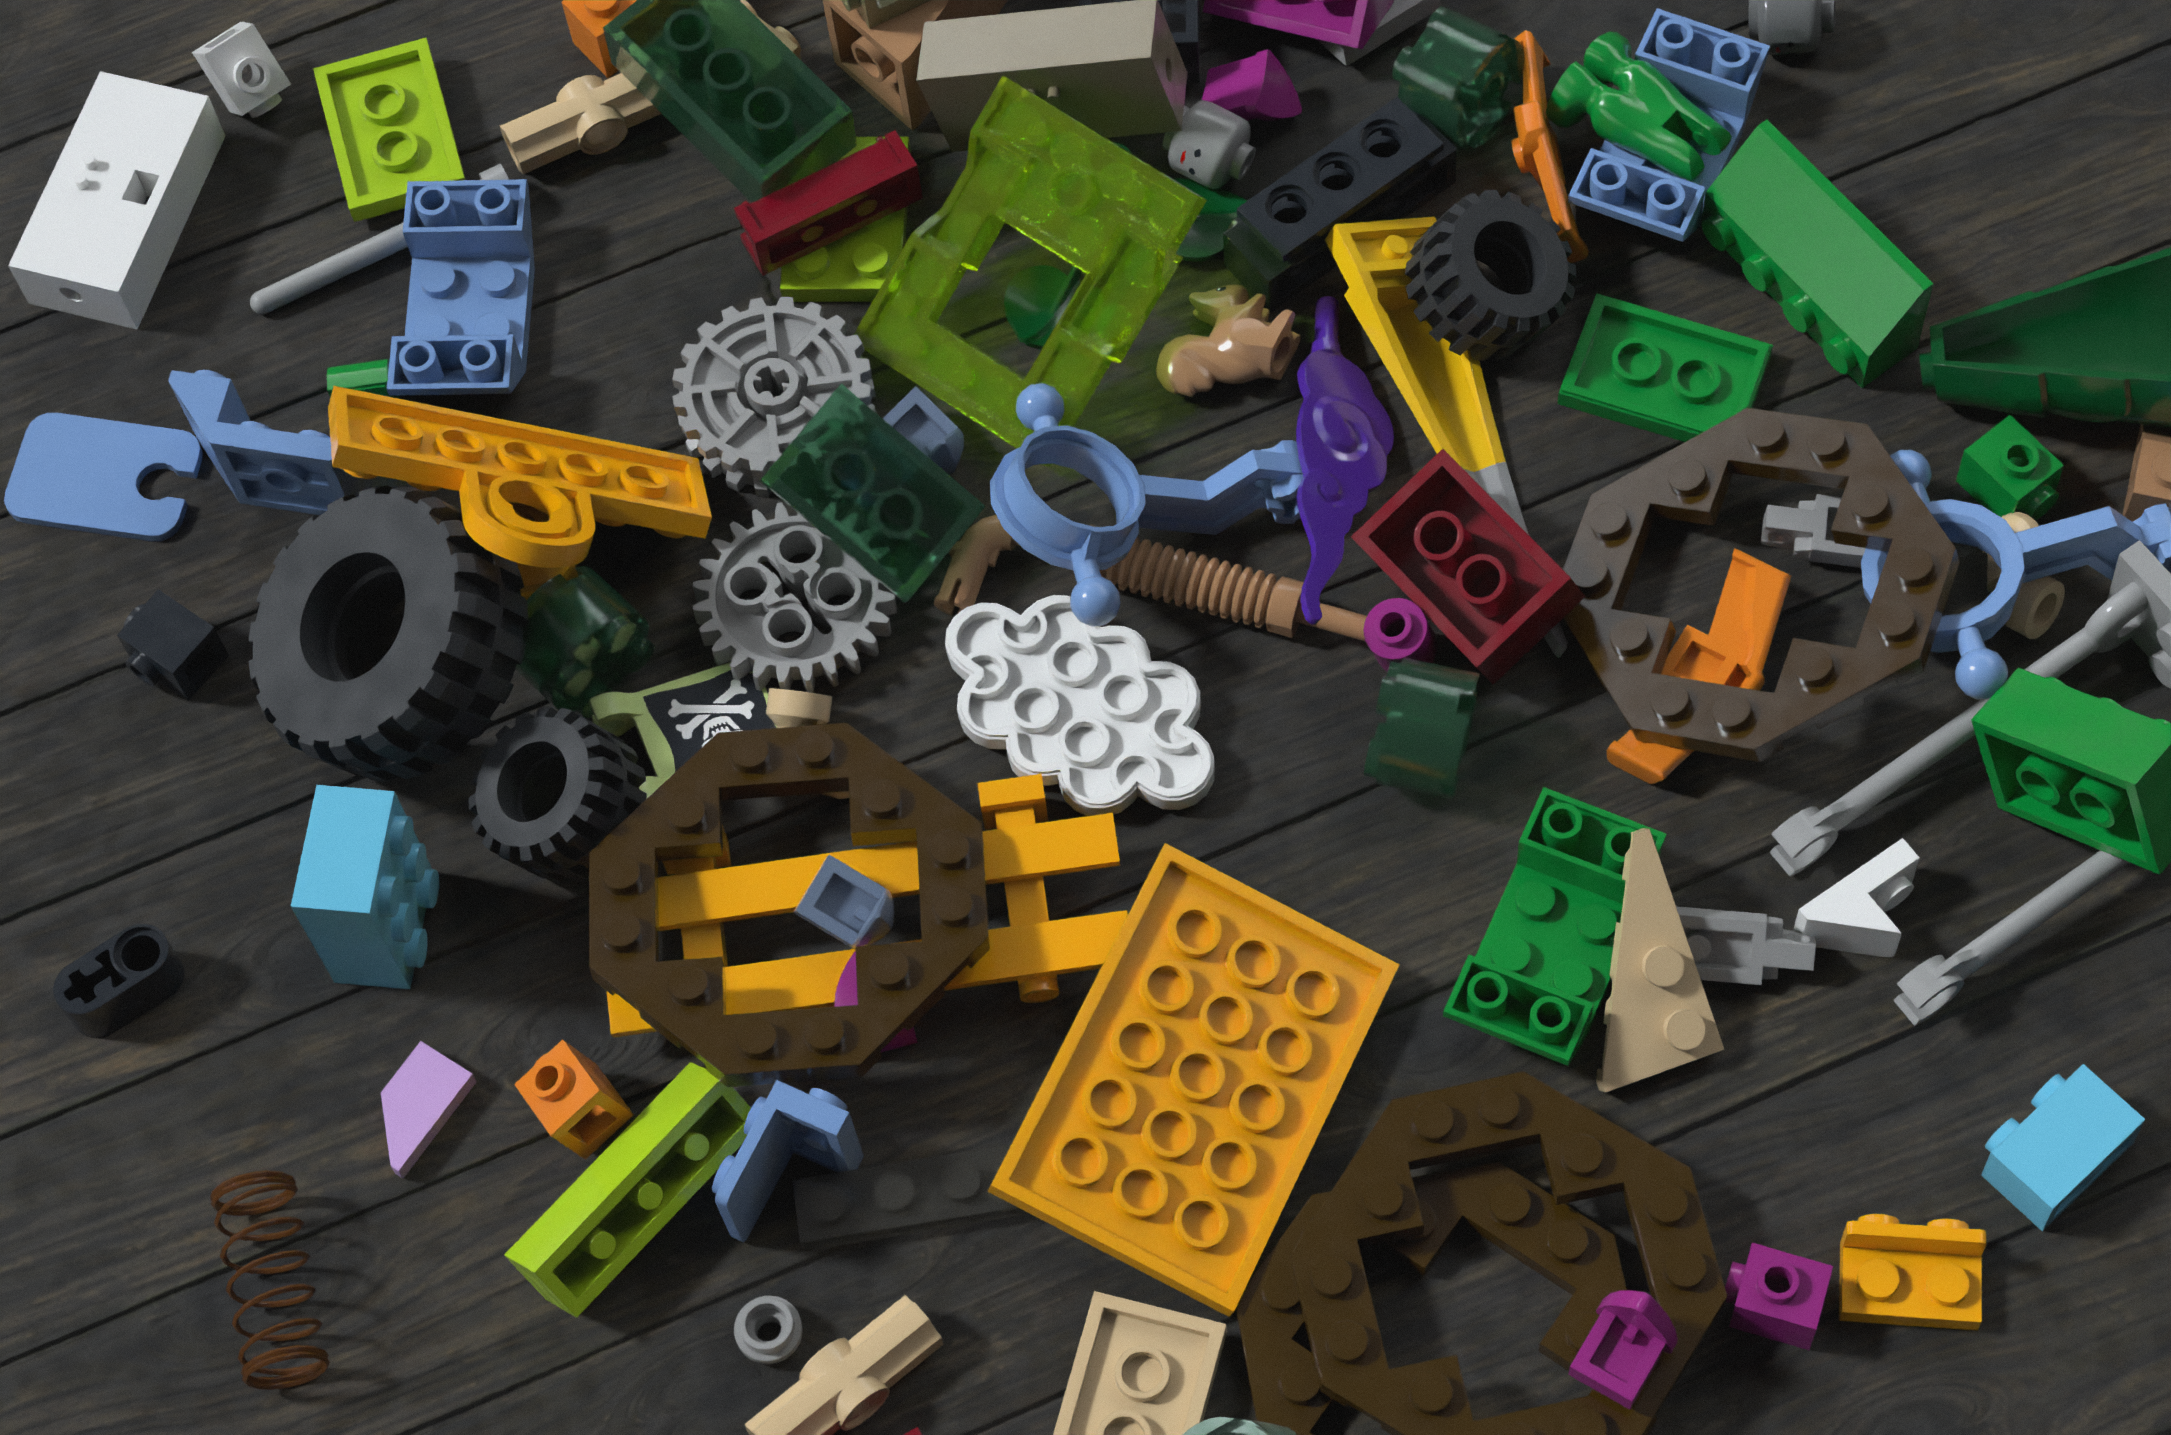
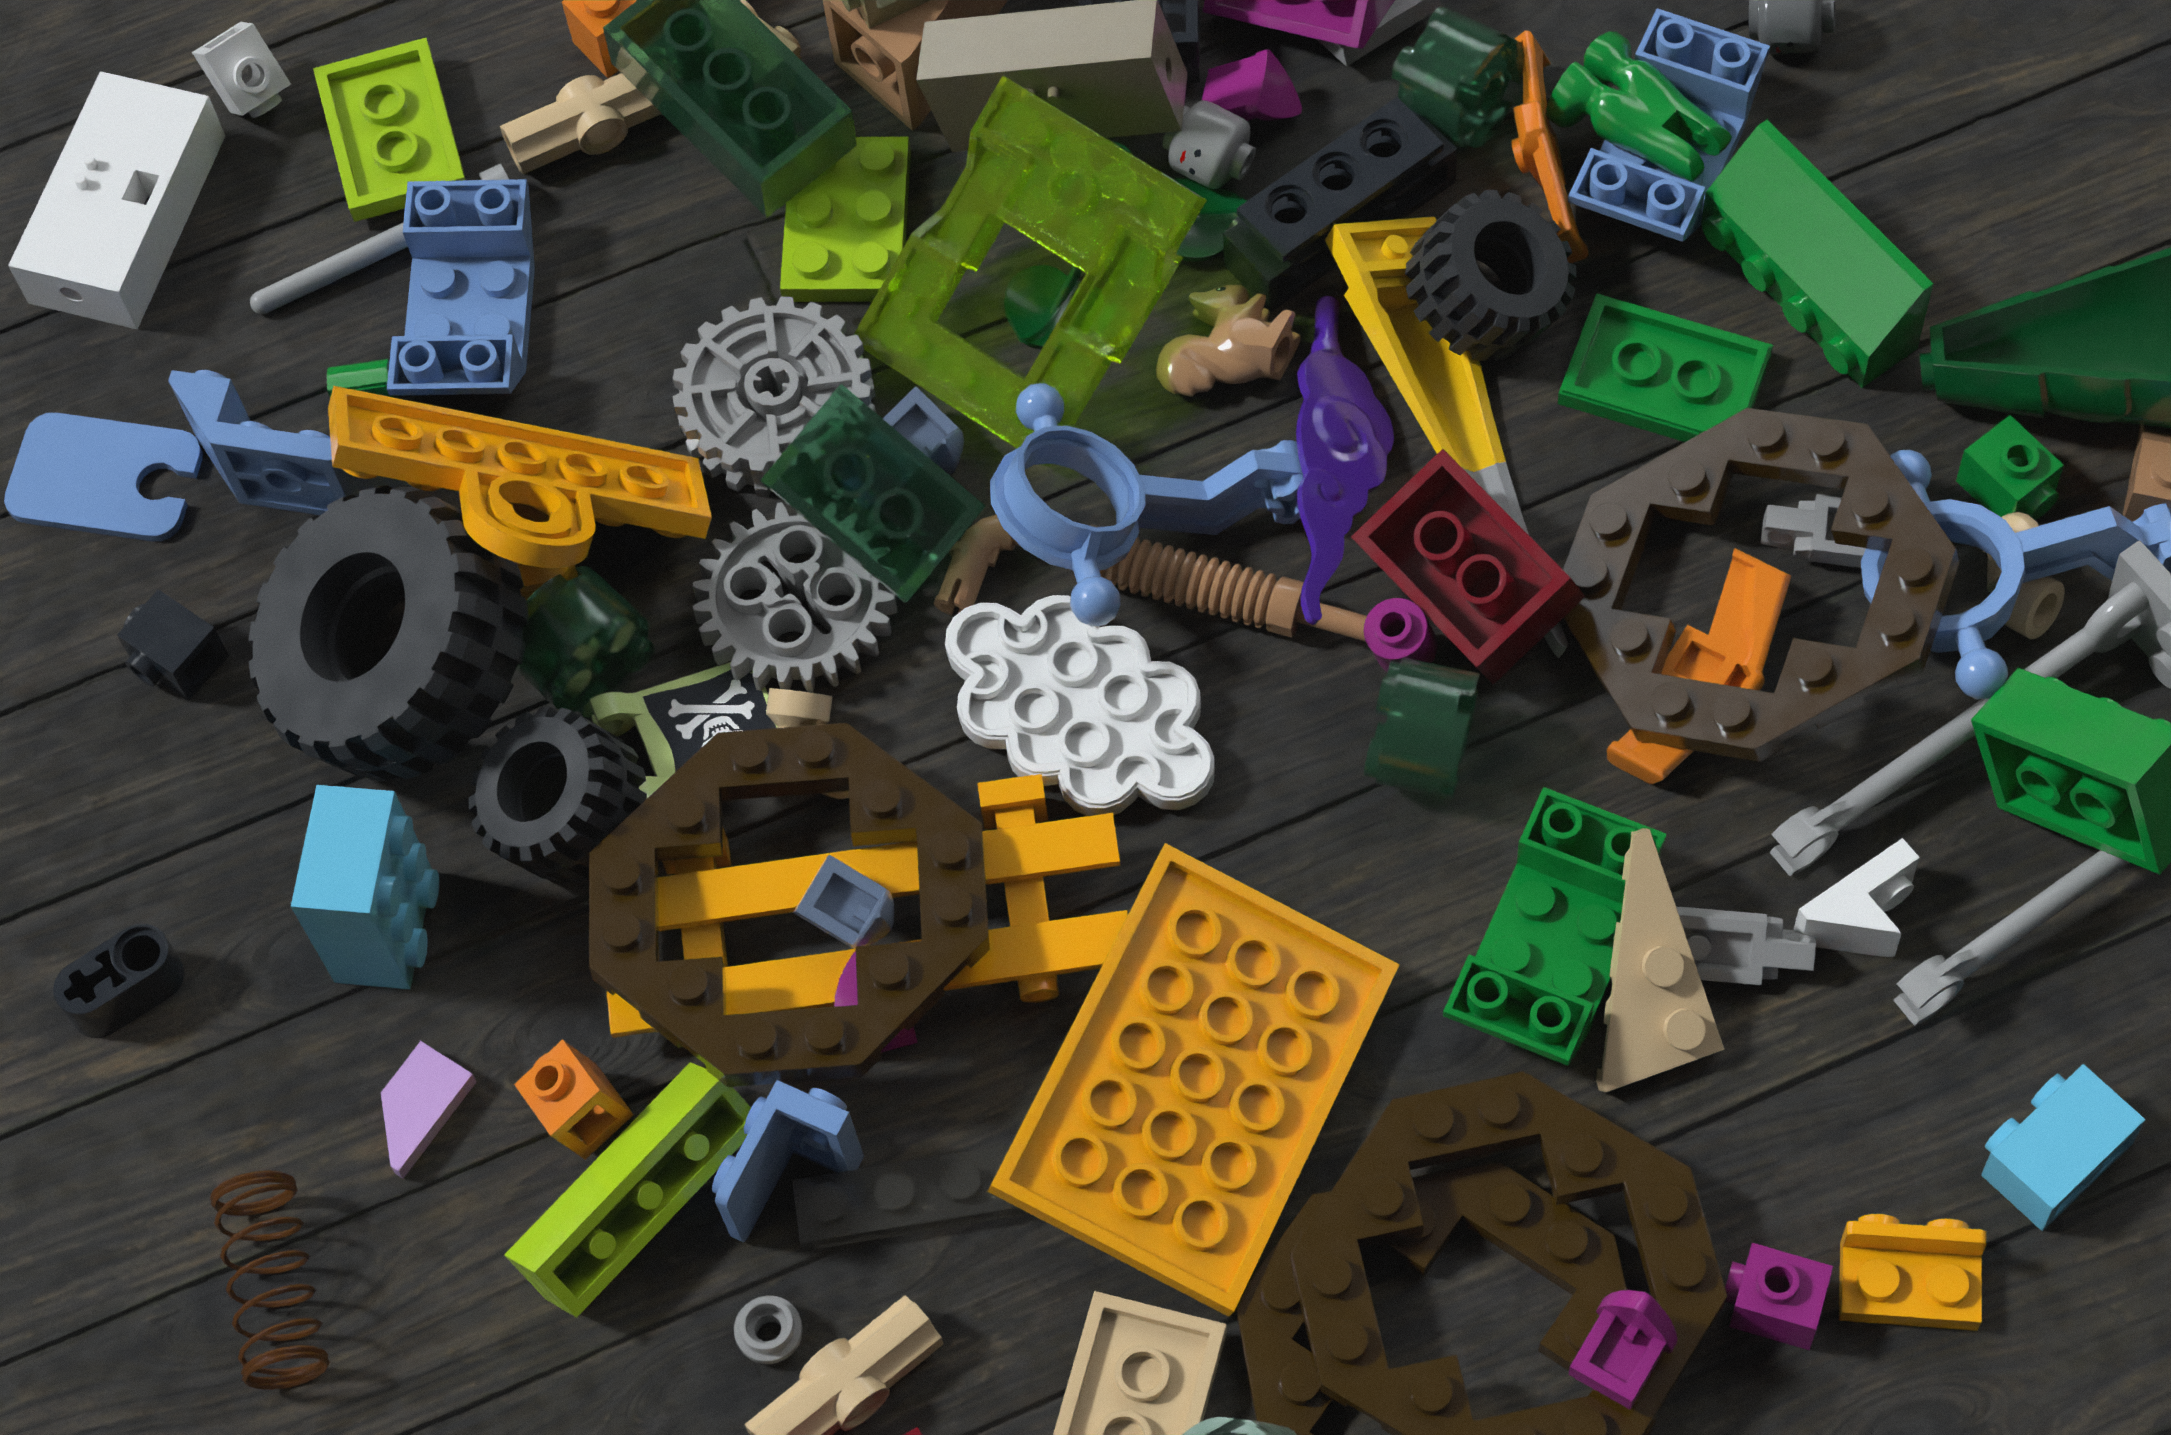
(829, 203): dark red container -> none

